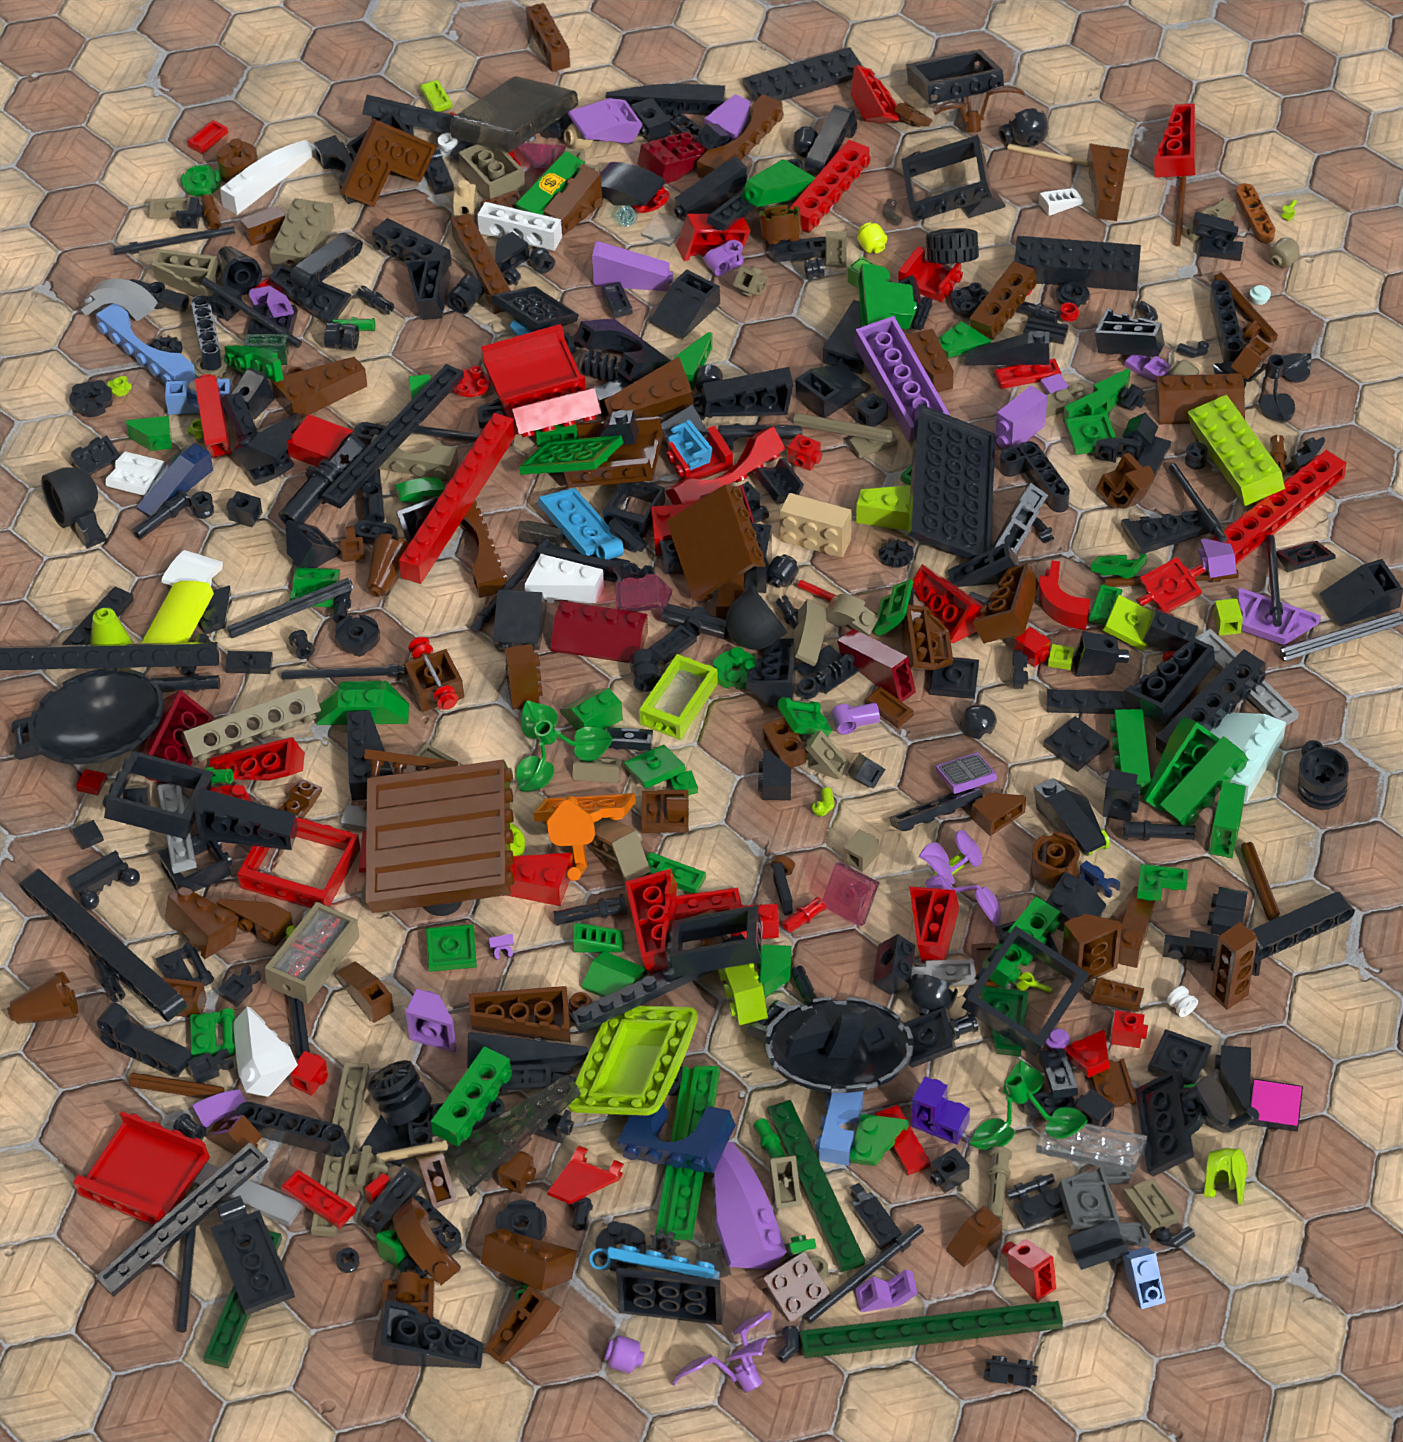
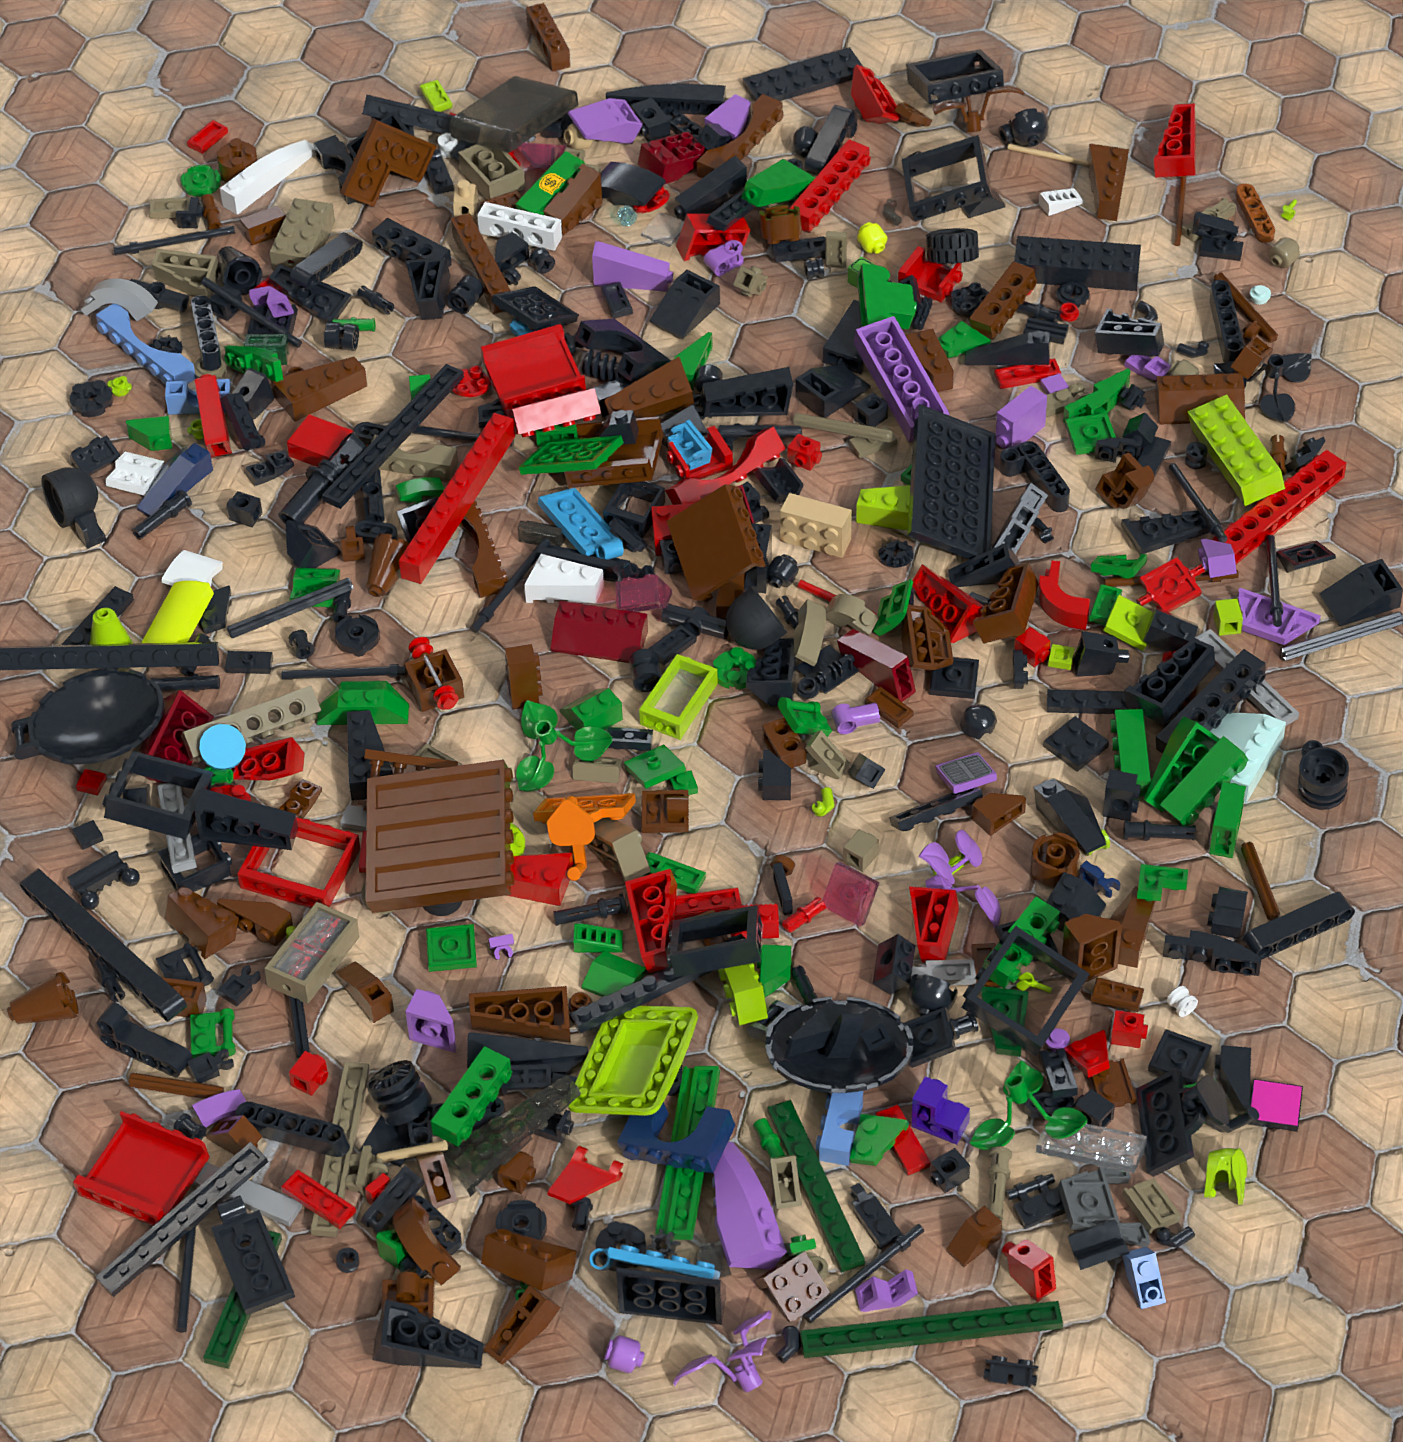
(202, 505): black wheel -> none
(222, 747): none -> medium azure tile
(260, 1054): white wedge -> none
(267, 443): black wedge -> none
(519, 619): black slope -> none
(1233, 965): reddish brown brick -> none

